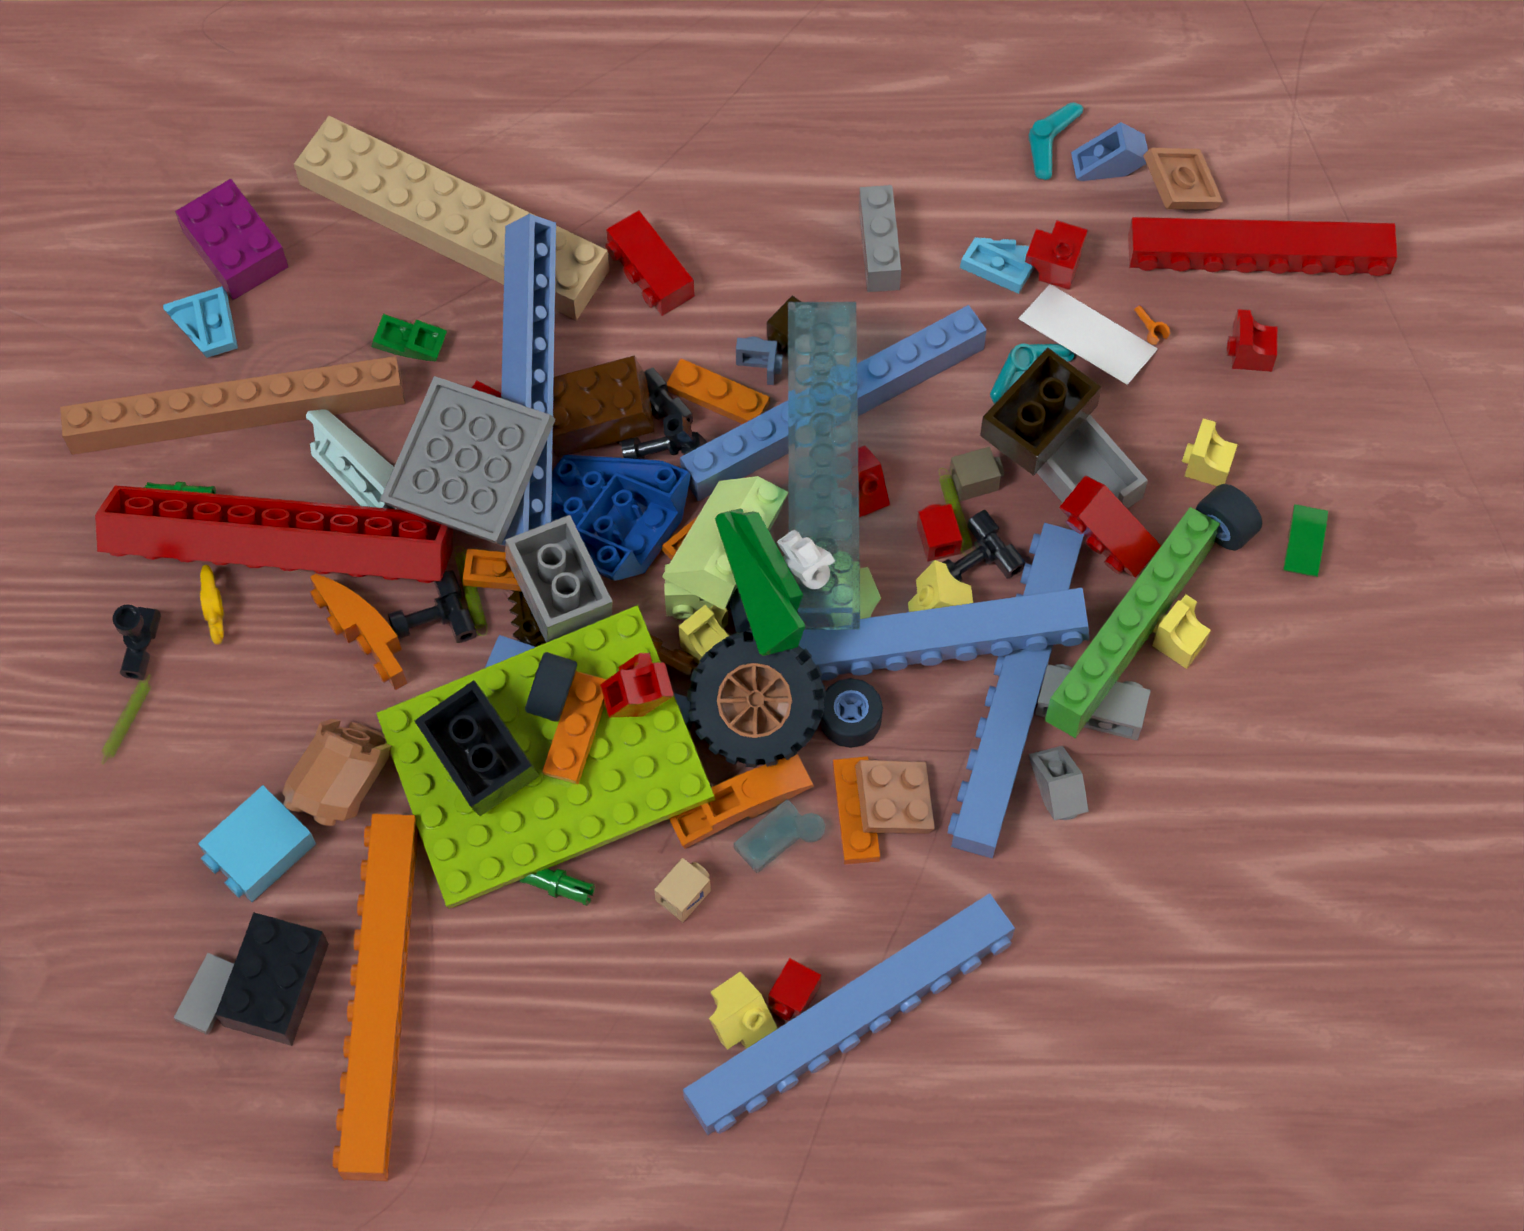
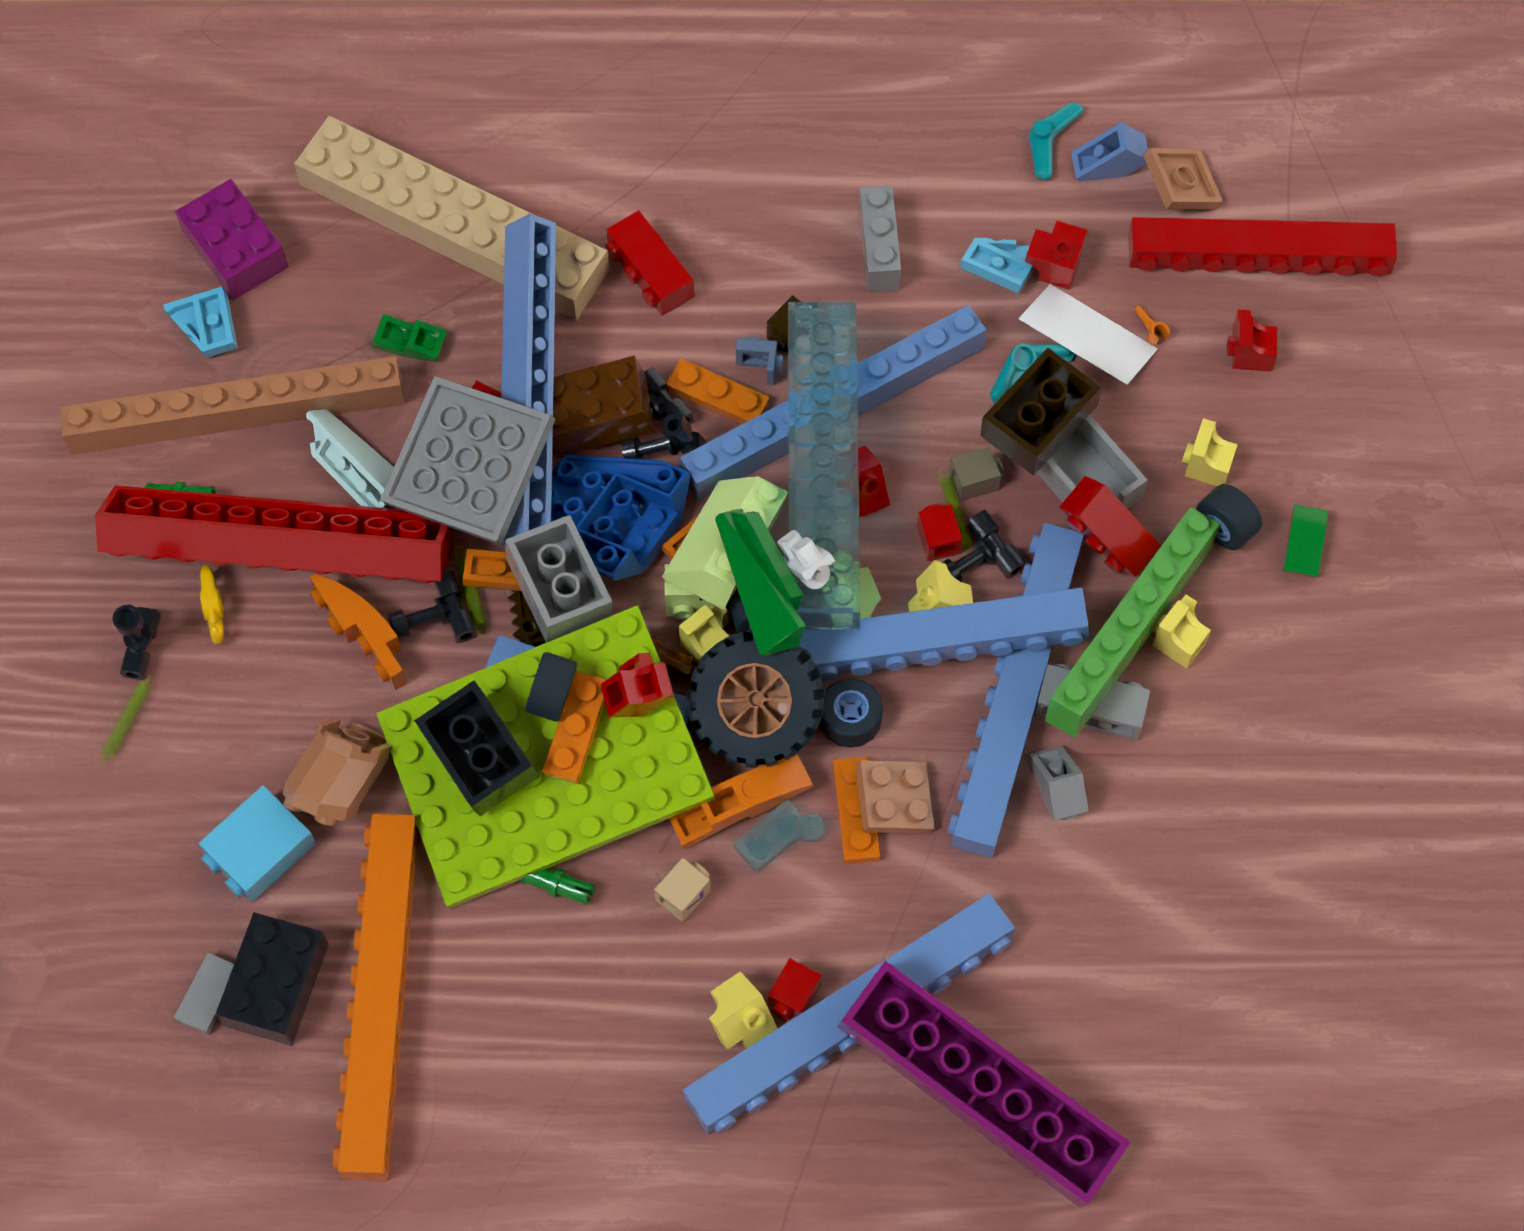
(984, 1085): none -> magenta brick

